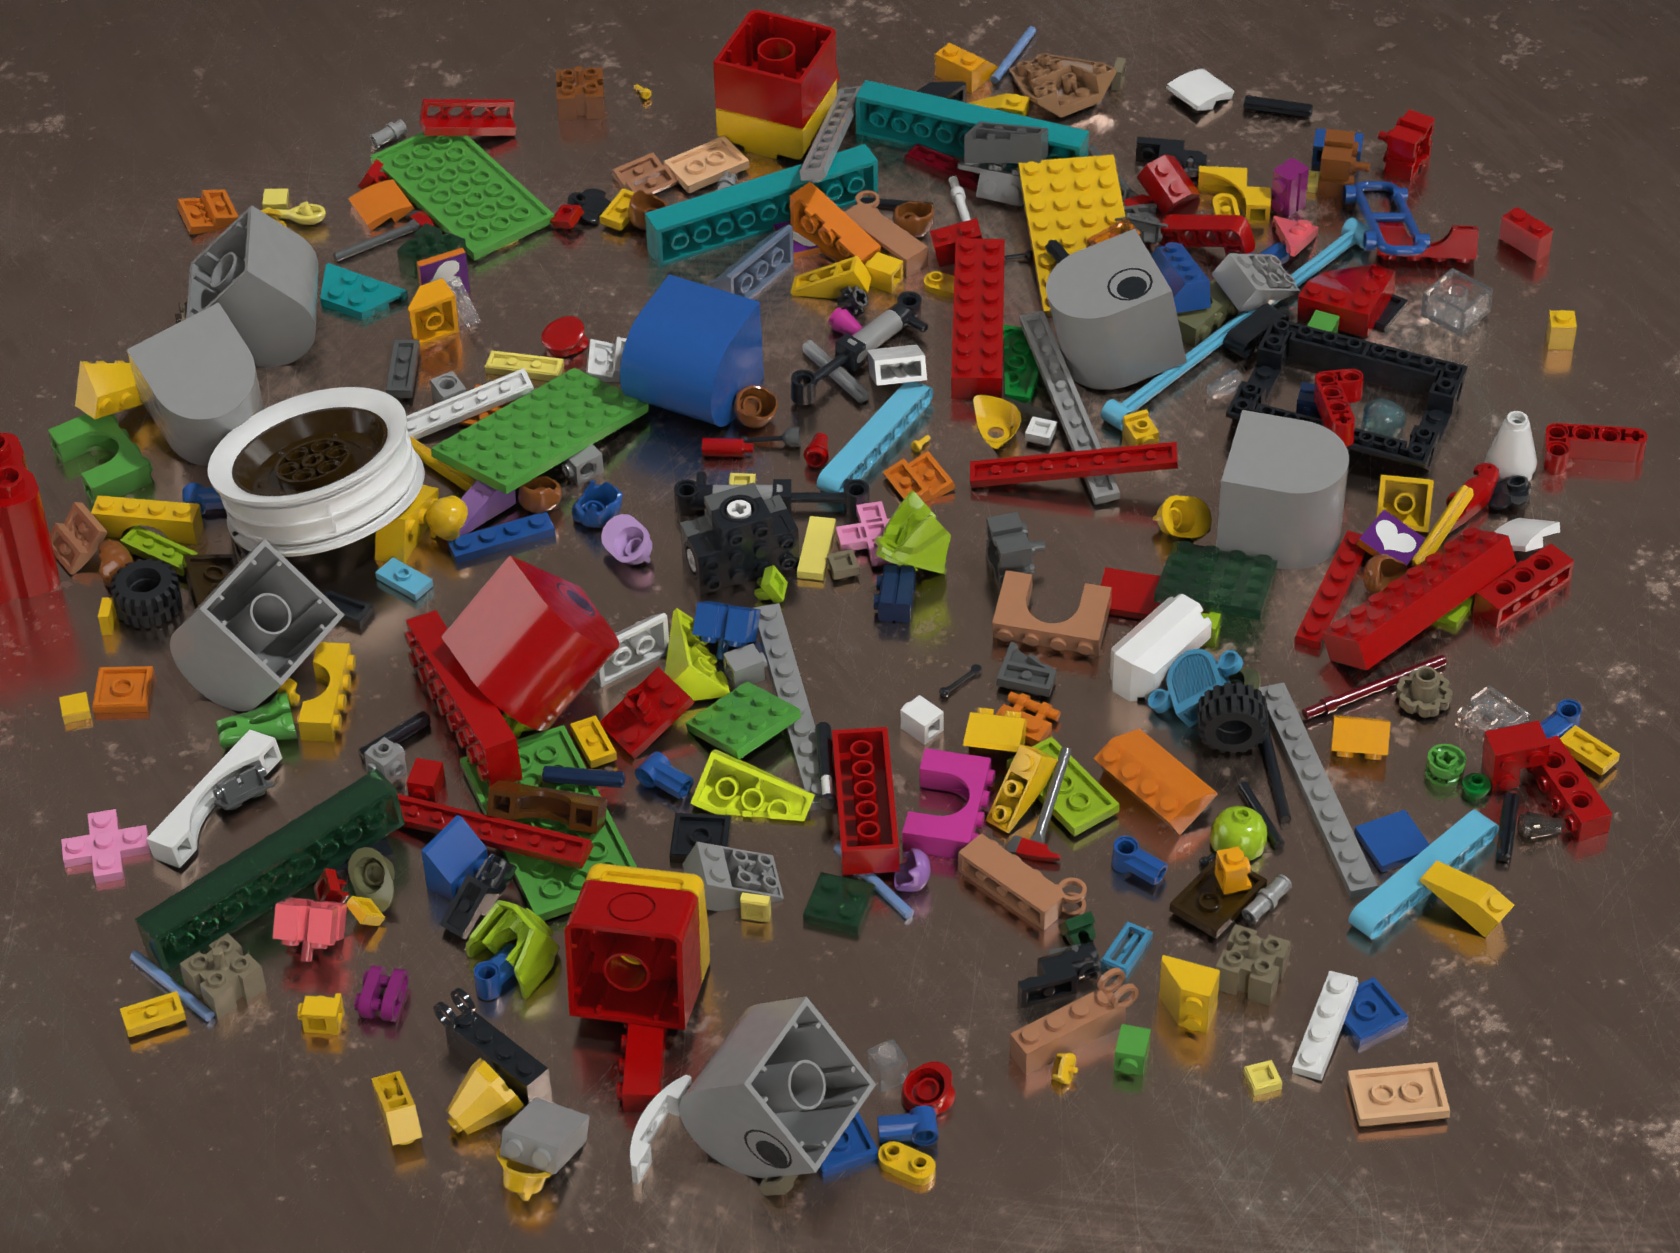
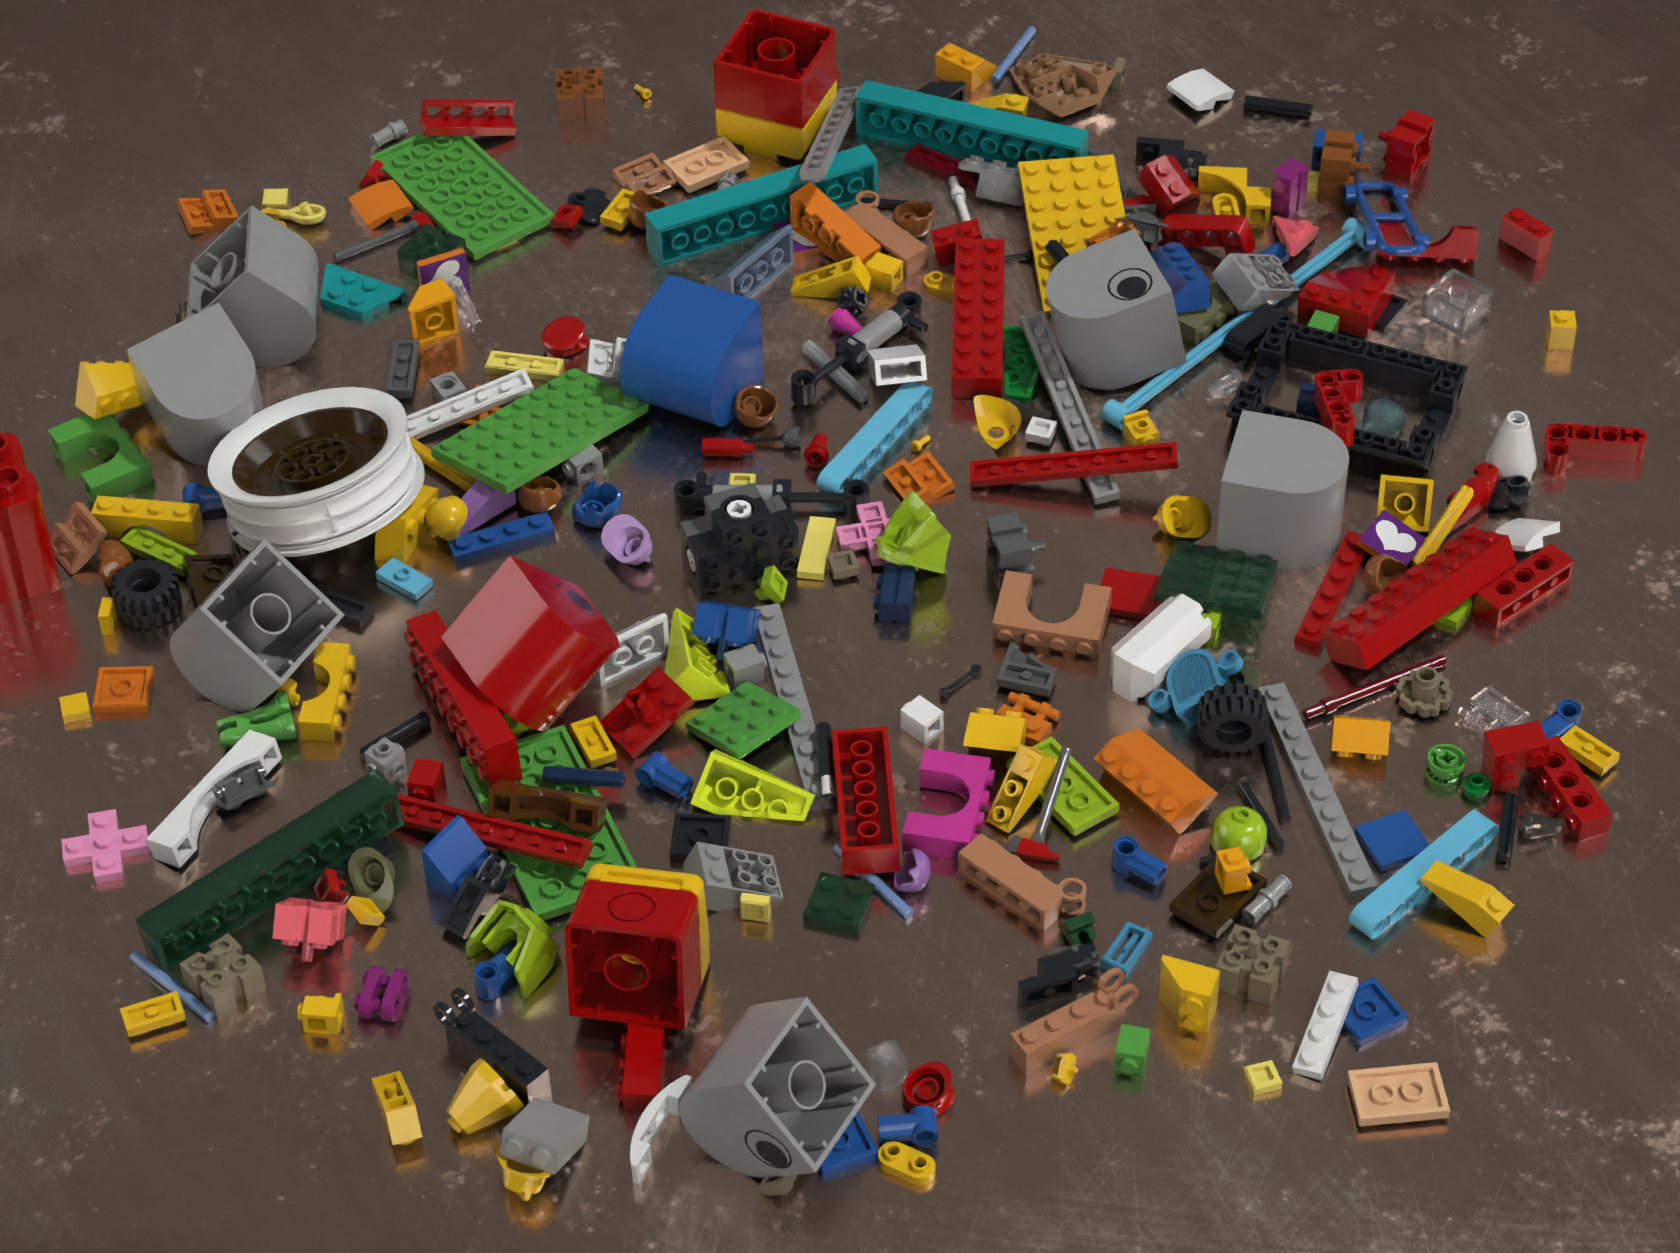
(1005, 143): dark grey wedge -> none

